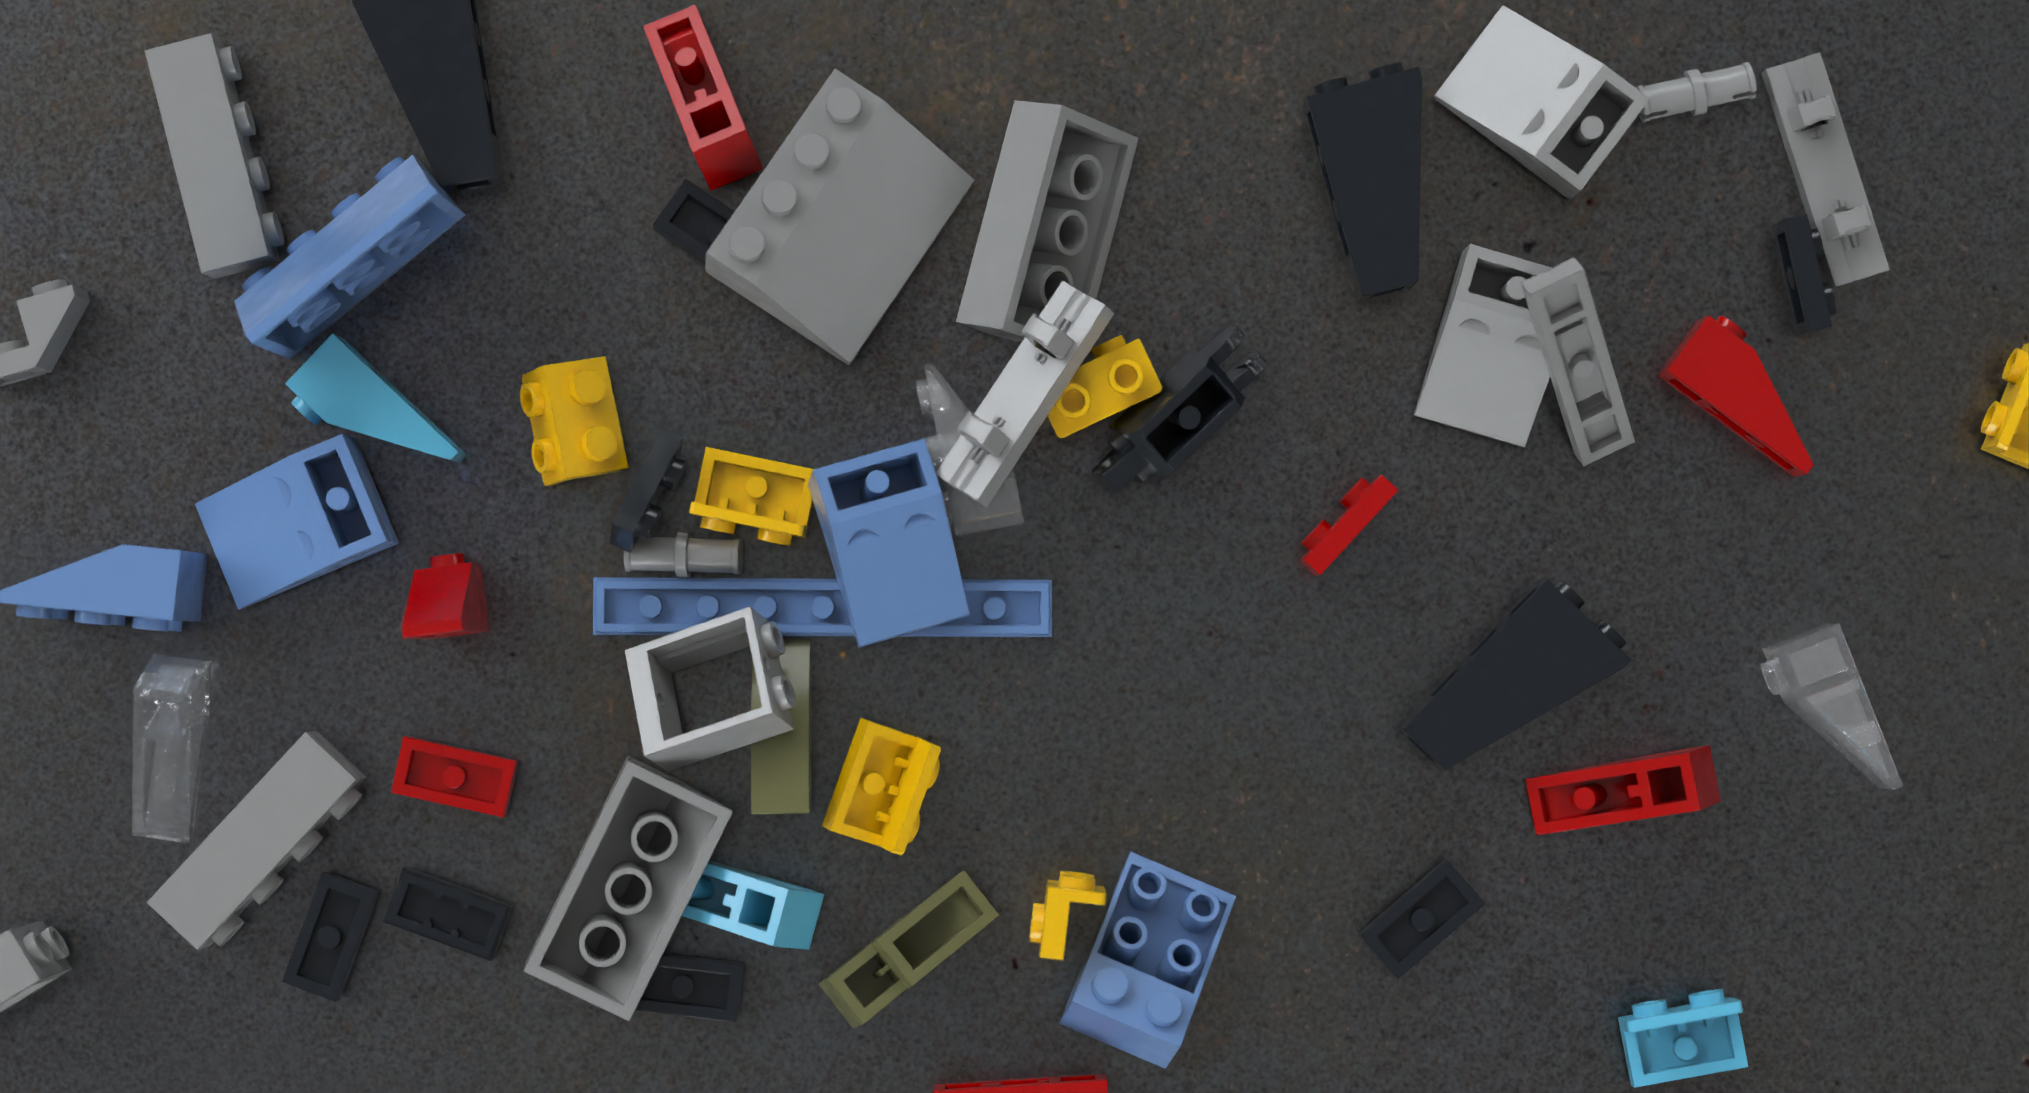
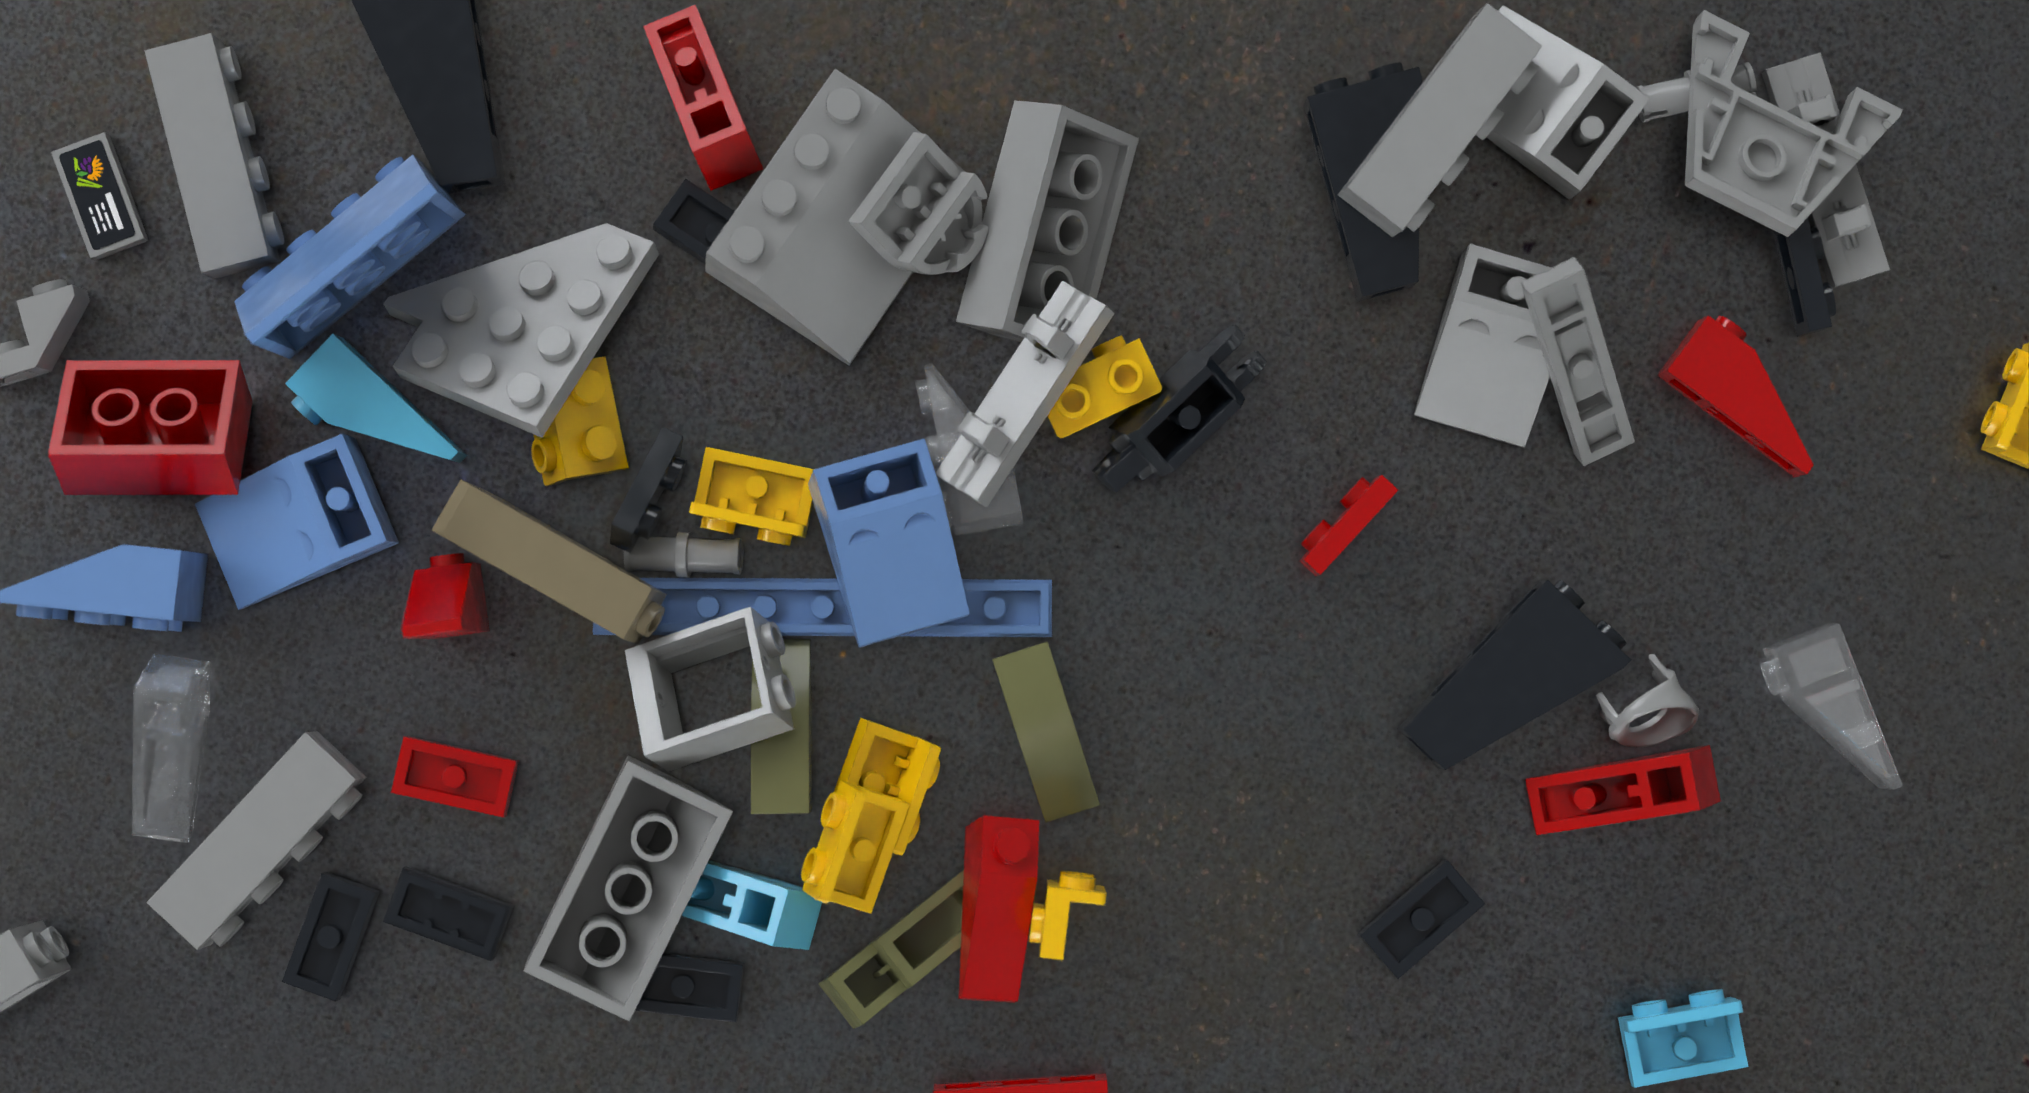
(99, 196): none -> tile
(151, 427): none -> red brick
(522, 326): none -> light grey wing
(550, 562): none -> dark tan slope
(853, 846): none -> yellow bracket
(924, 211): none -> light grey slope
(997, 906): none -> red slope
(1046, 731): none -> olive slope
(1148, 961): medium blue slope -> none
(1440, 122): none -> light grey brick
(1676, 715): none -> light grey piece
(1759, 154): none -> light grey wing

